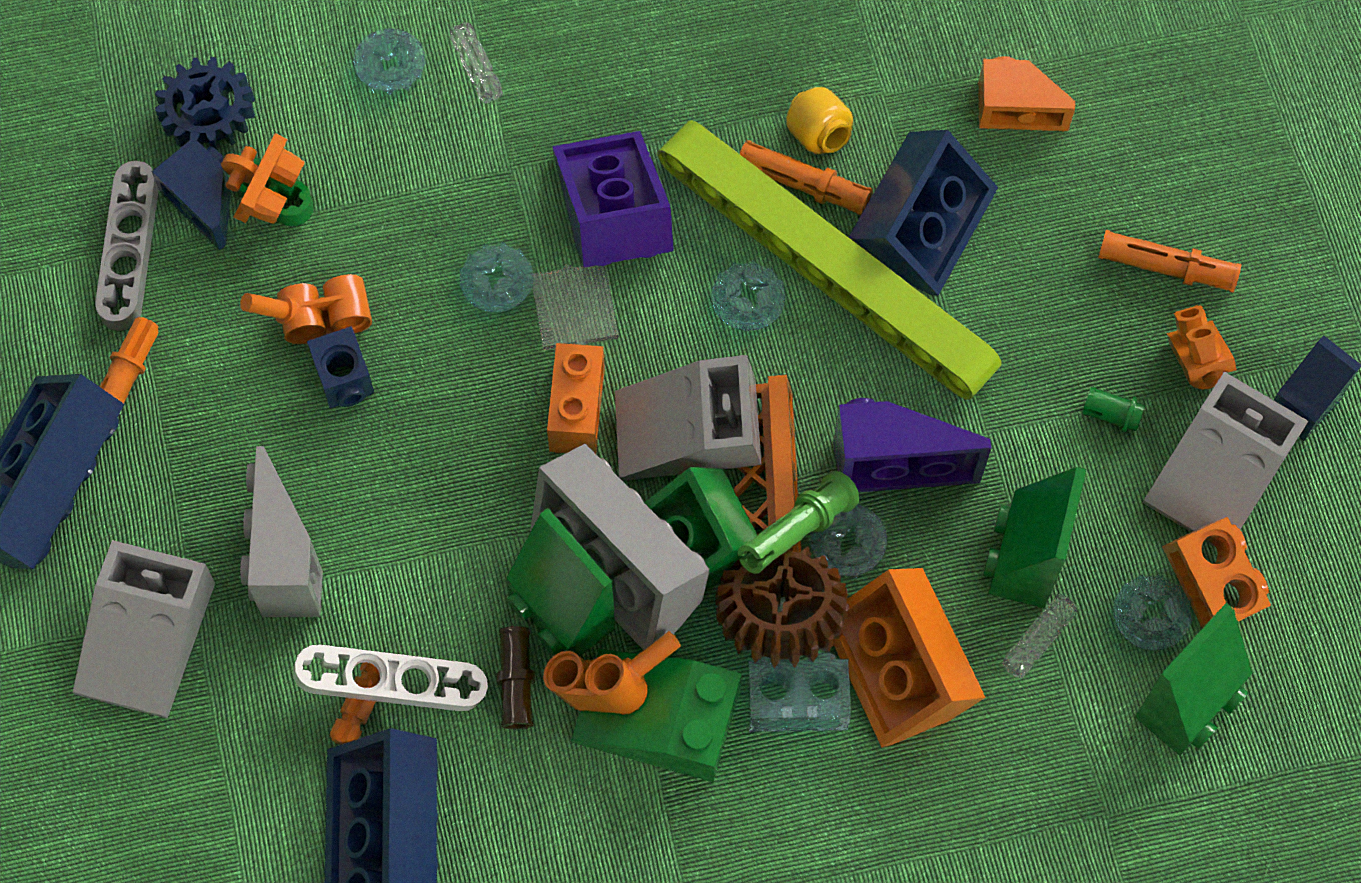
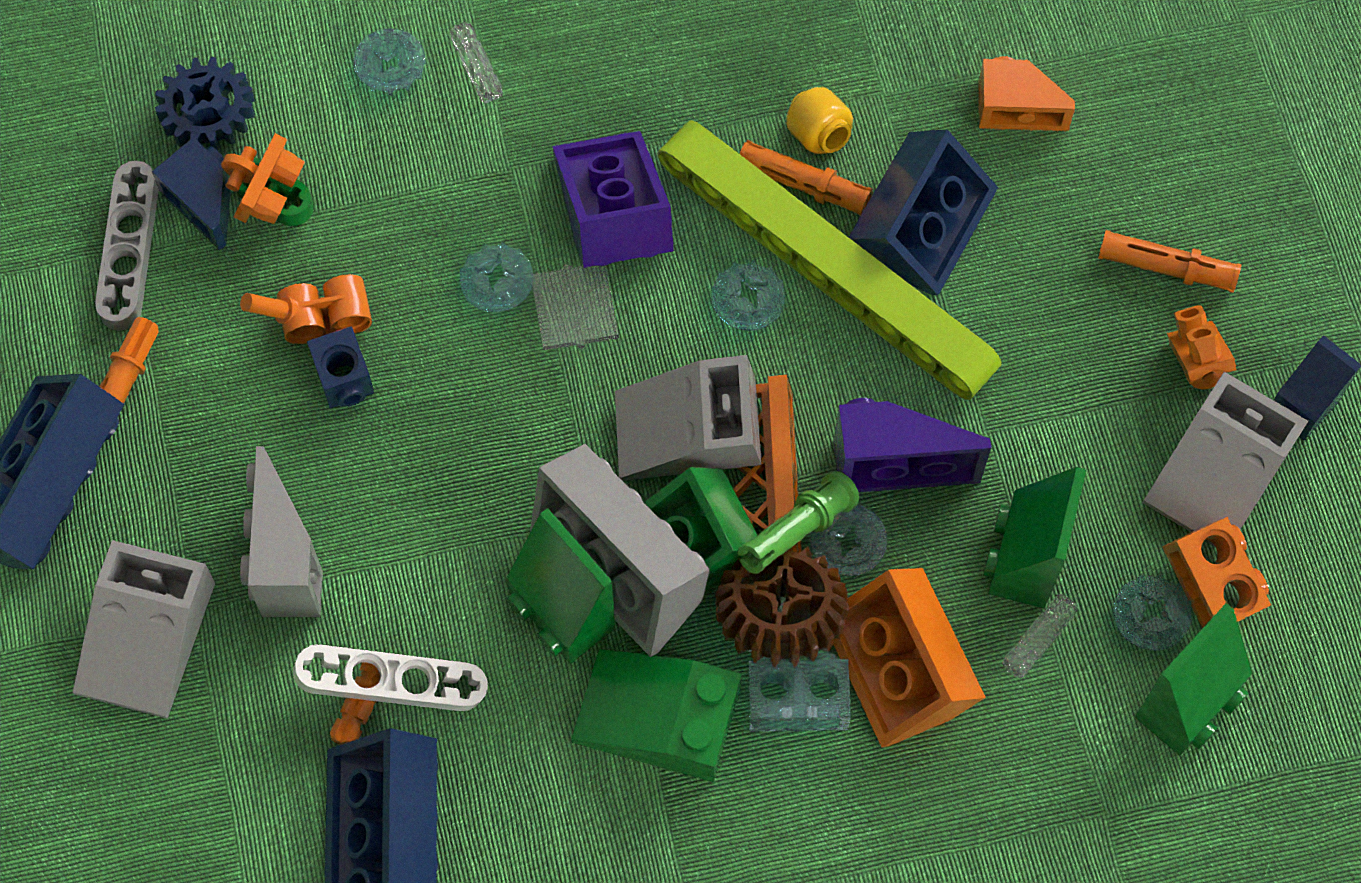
(515, 678): dark brown pin -> none
(575, 397): orange brick -> none
(608, 681): orange beam -> none
(1114, 409): green pin -> none

